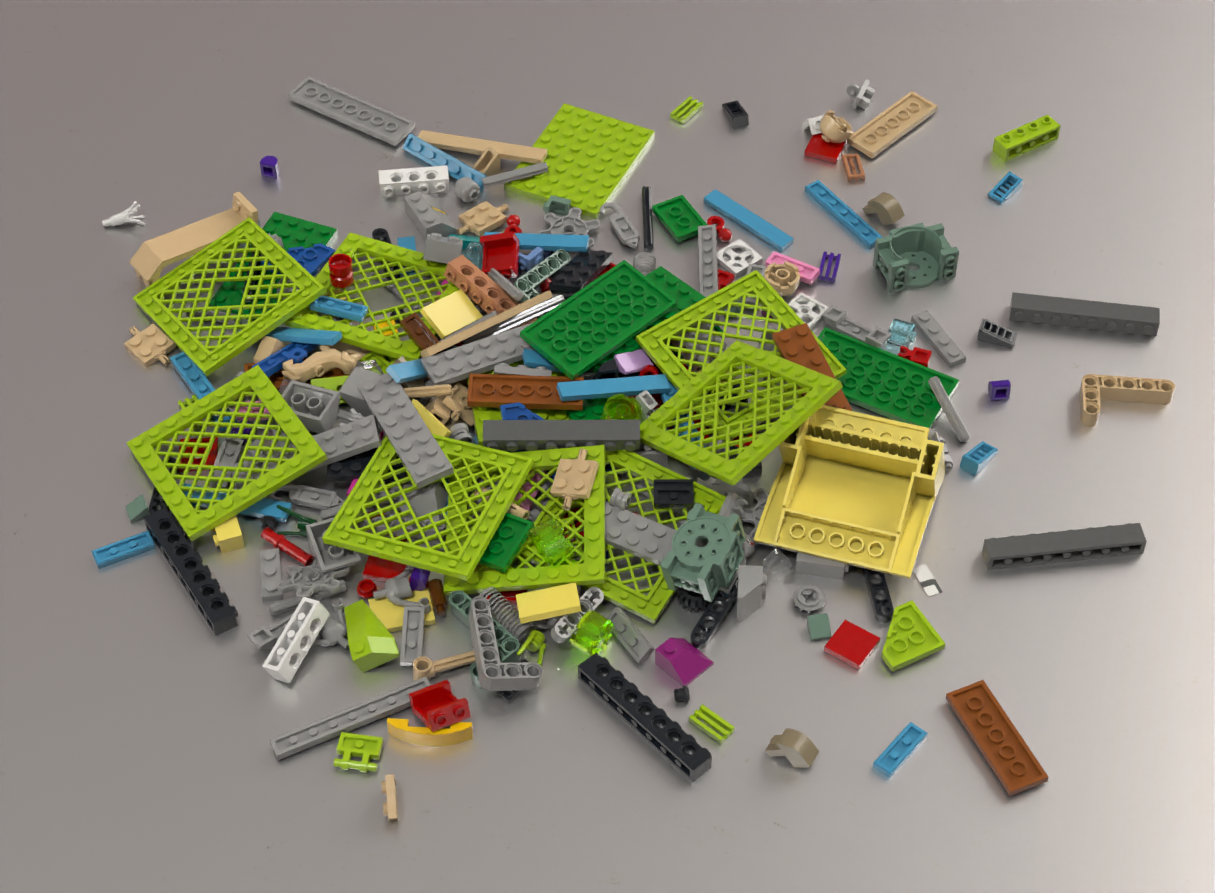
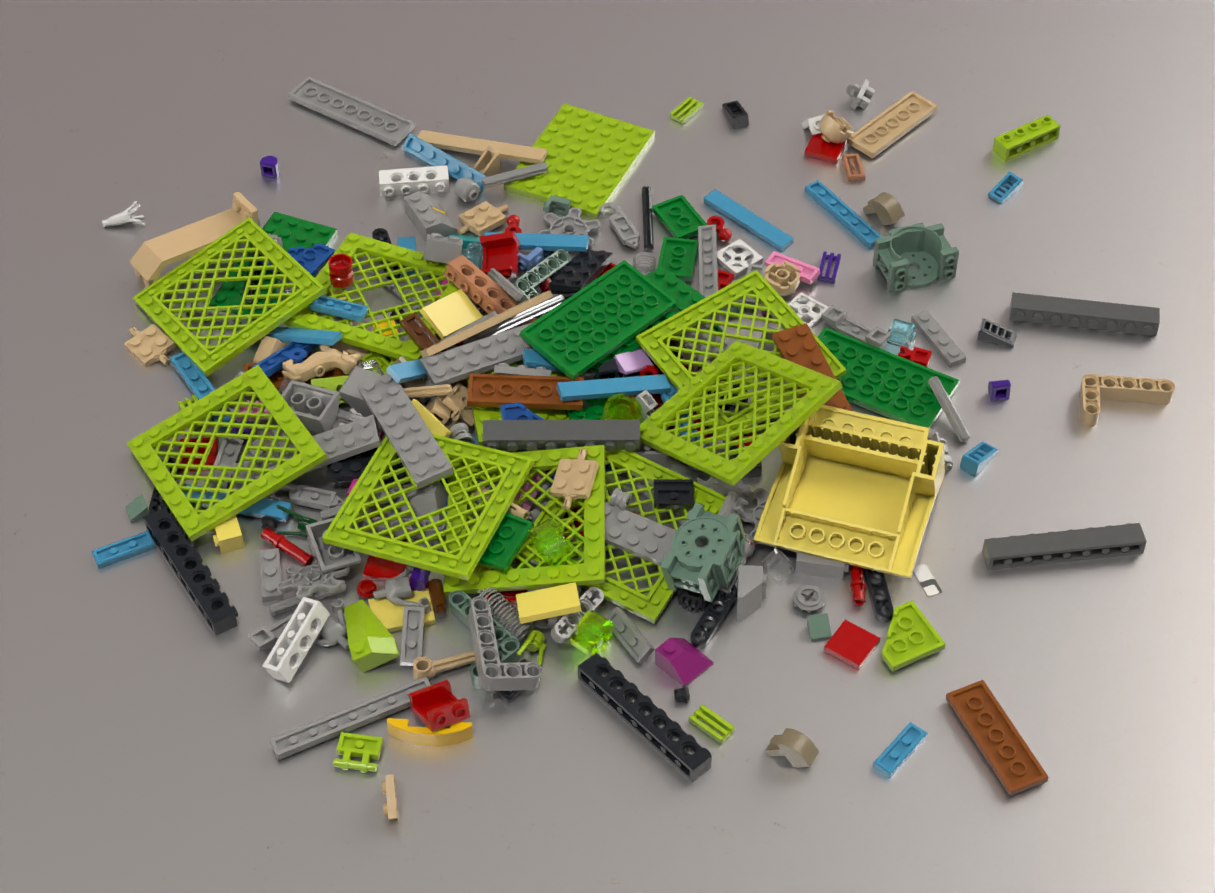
(679, 257): none -> green plate
(858, 586): none -> red pin

